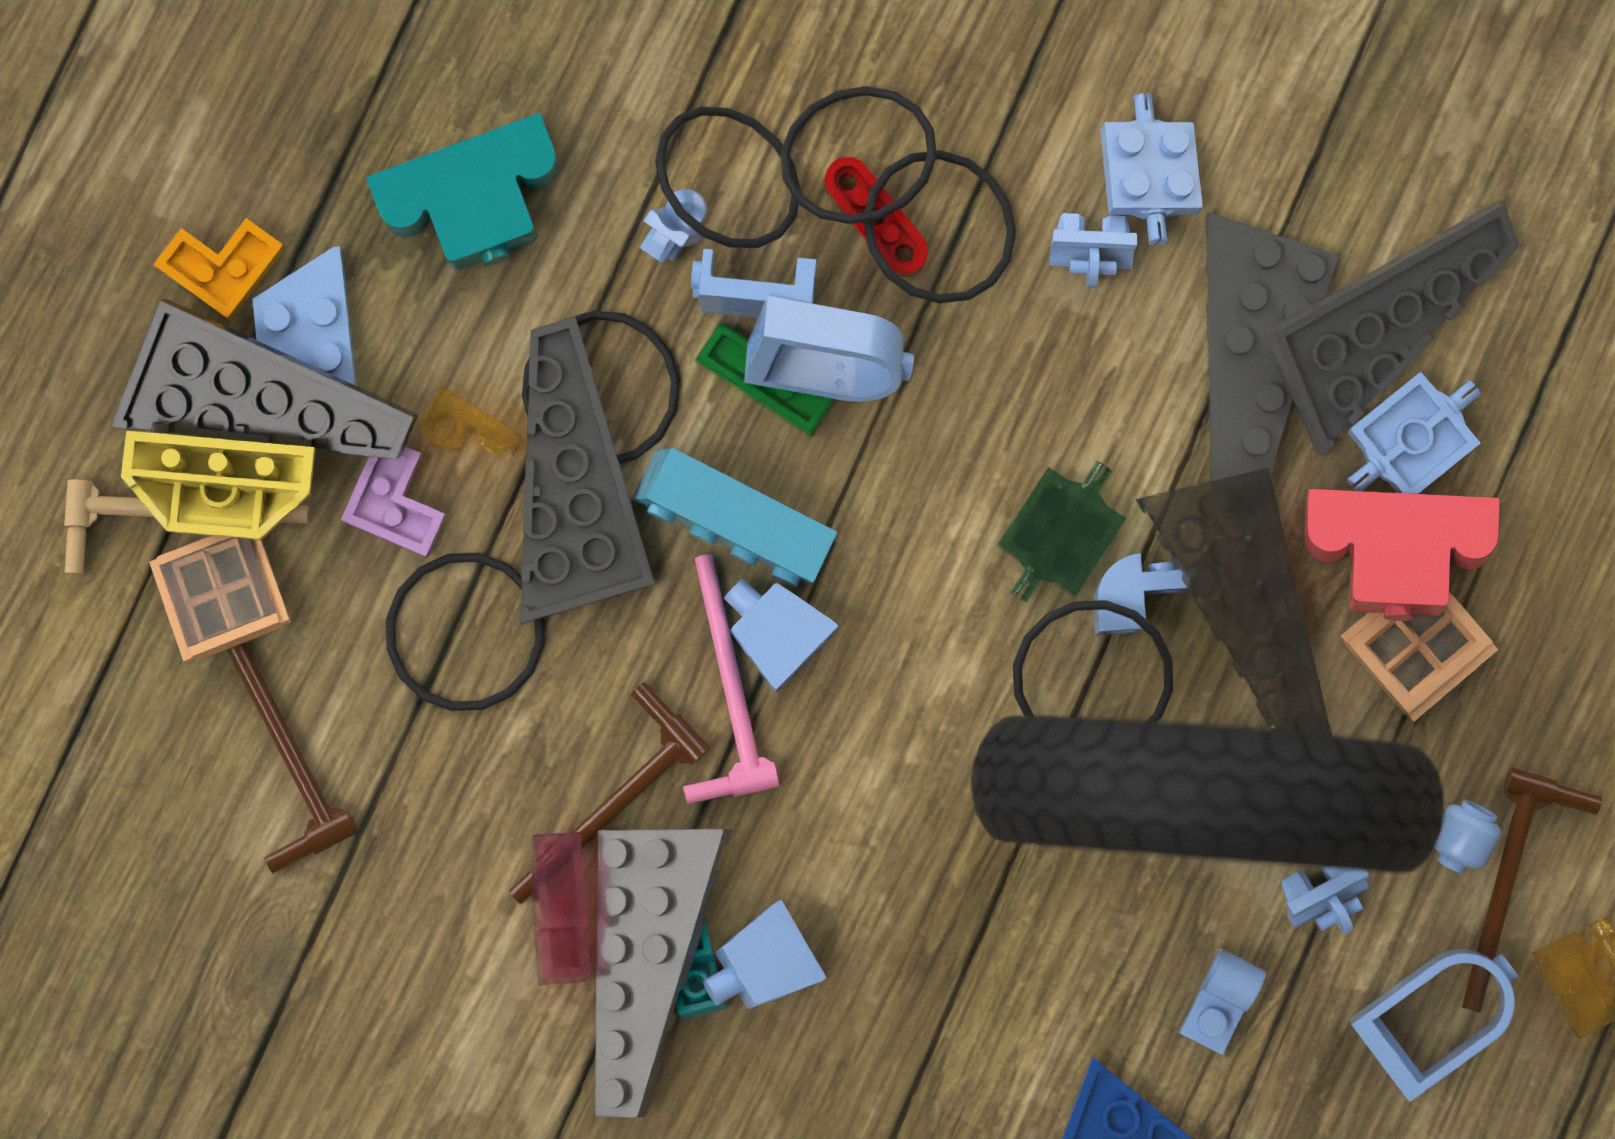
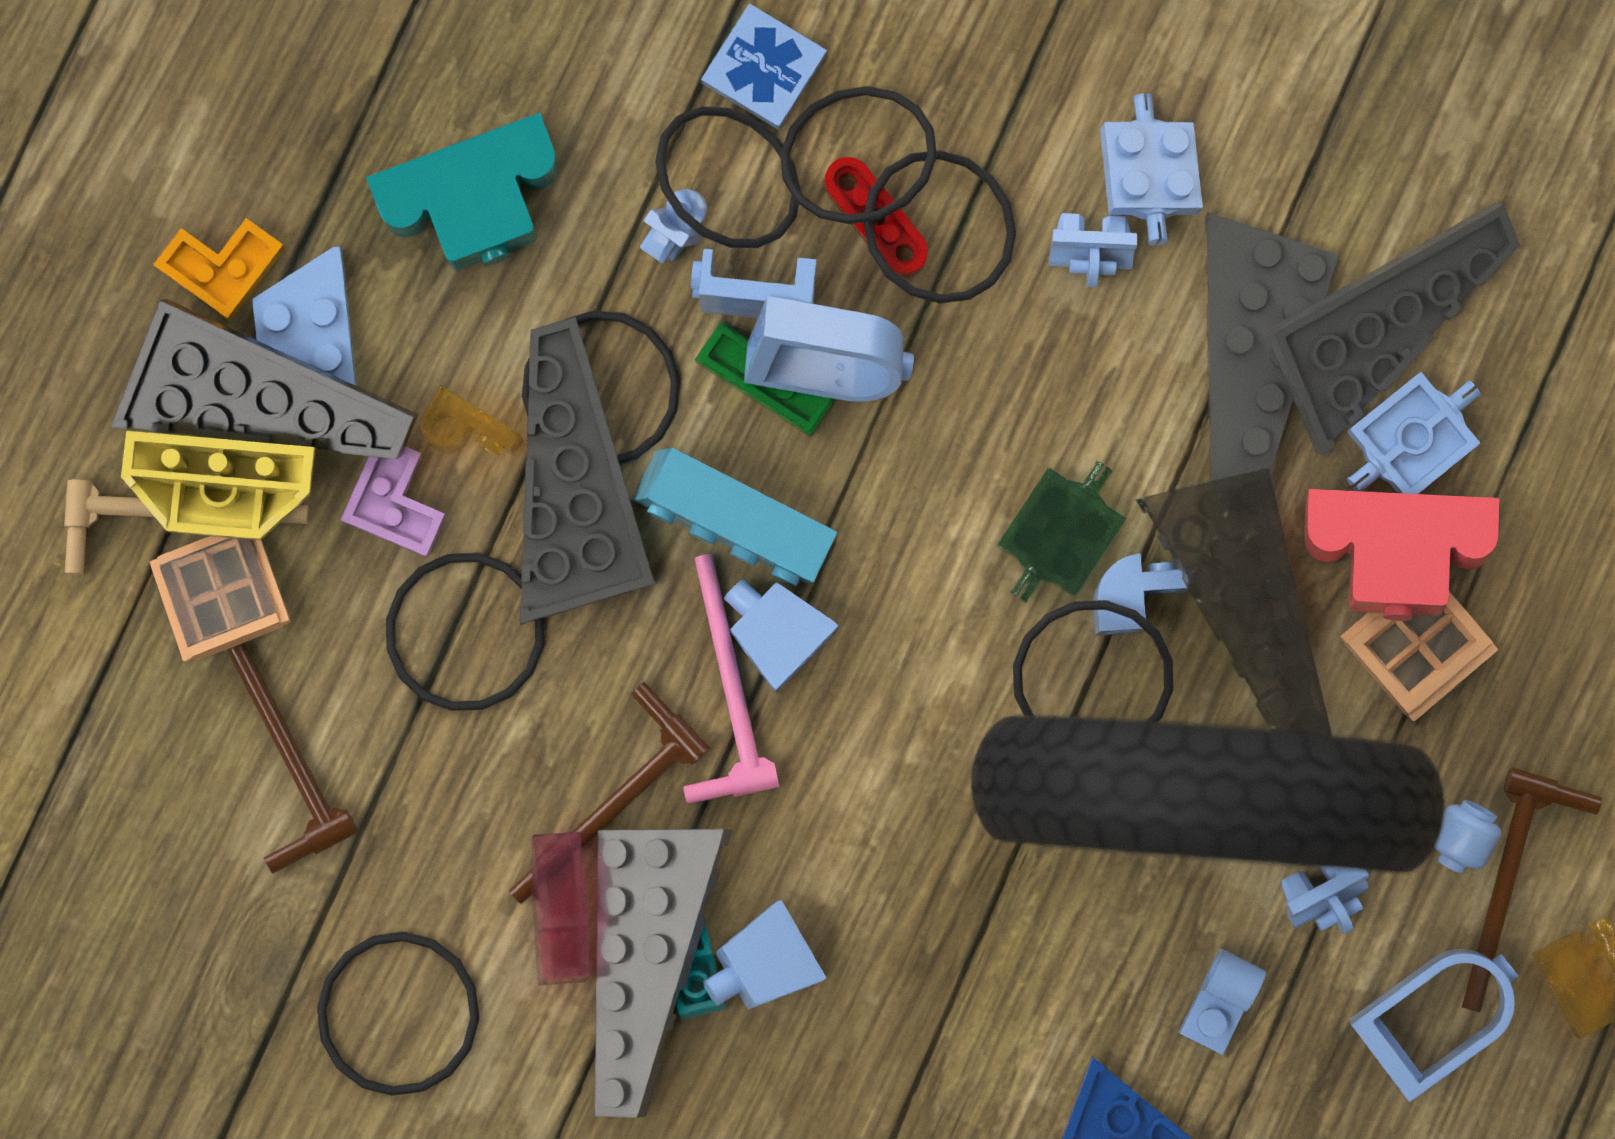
(456, 1060): none -> black piece
(764, 66): none -> light blue tile

